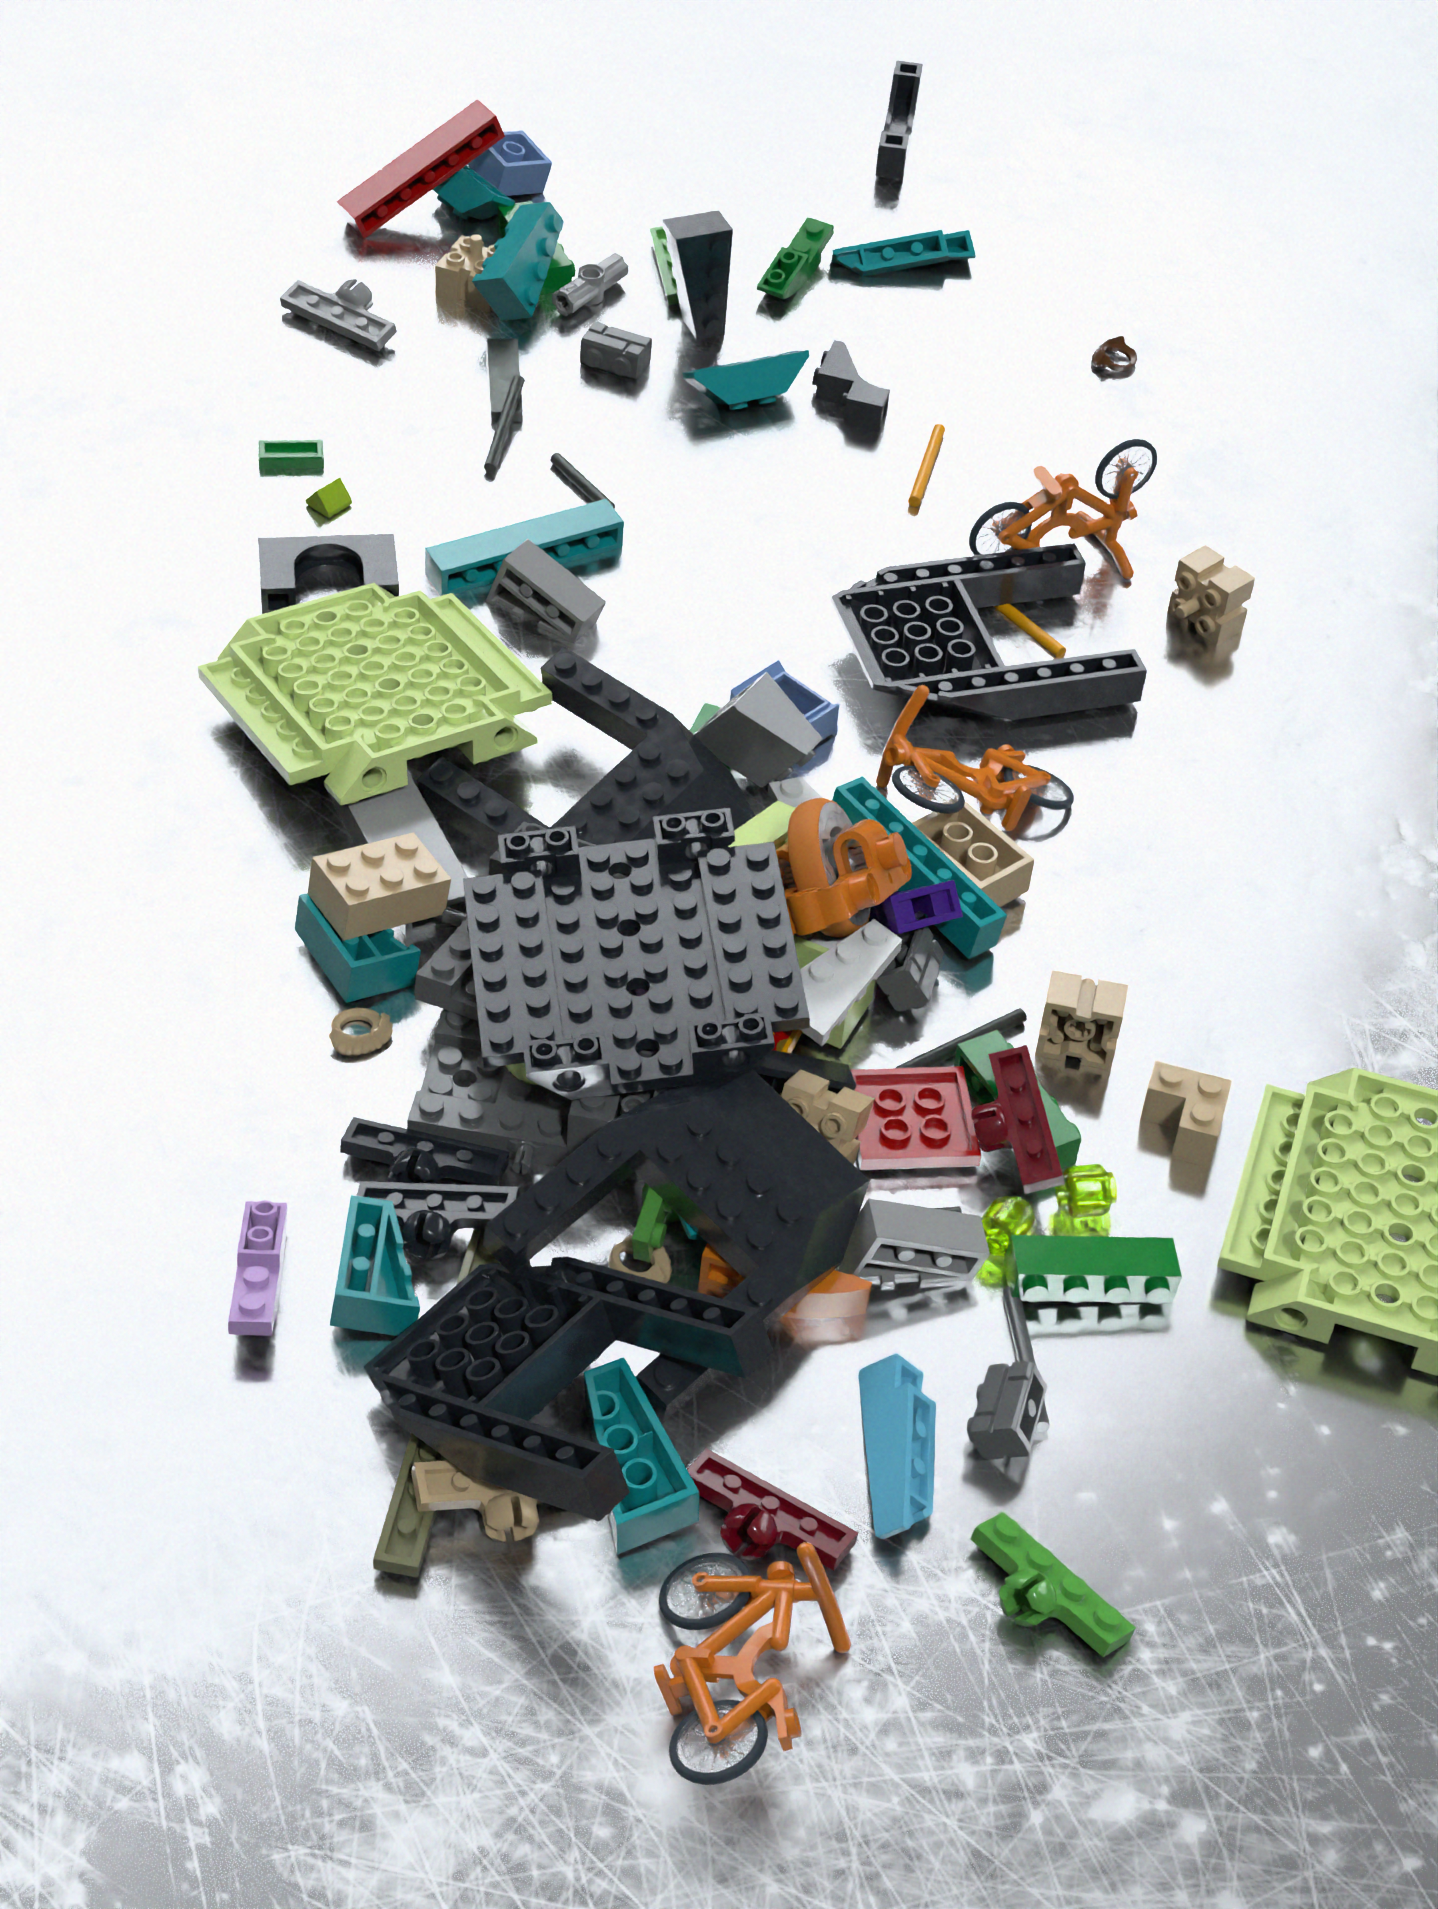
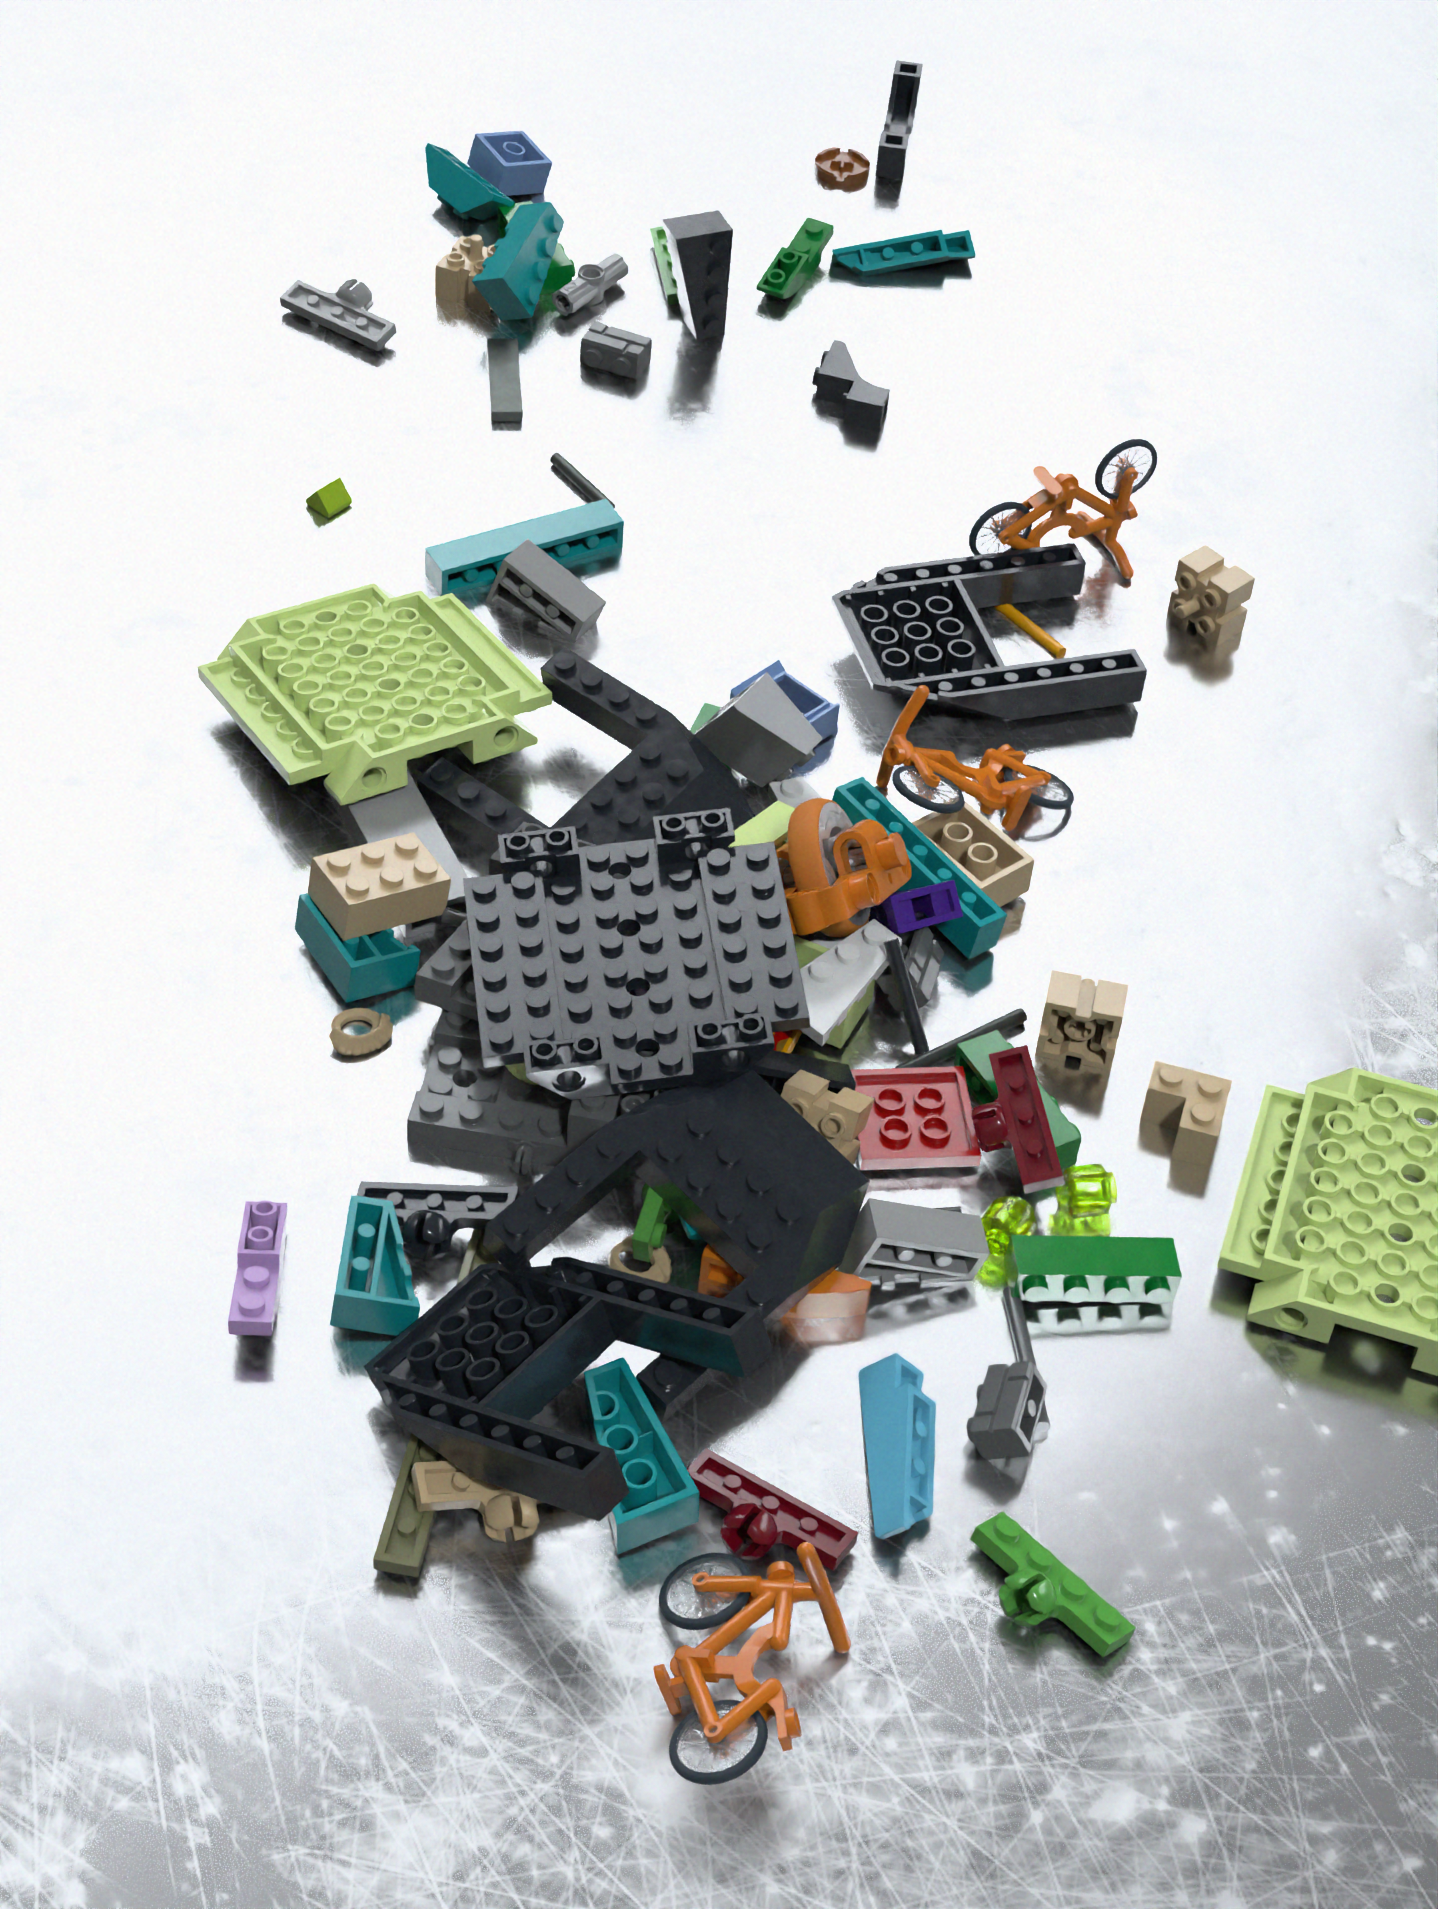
(291, 454): green tile -> none
(291, 558): arch -> none
(420, 168): brick -> none
(423, 1156): black plate -> none
(504, 424): pearl dark grey bar -> none
(749, 379): teal wedge -> none
(841, 167): none -> dark orange tile
(906, 996): none -> black bar
(926, 465): light orange bar -> none
(1117, 344): reddish brown piece -> none

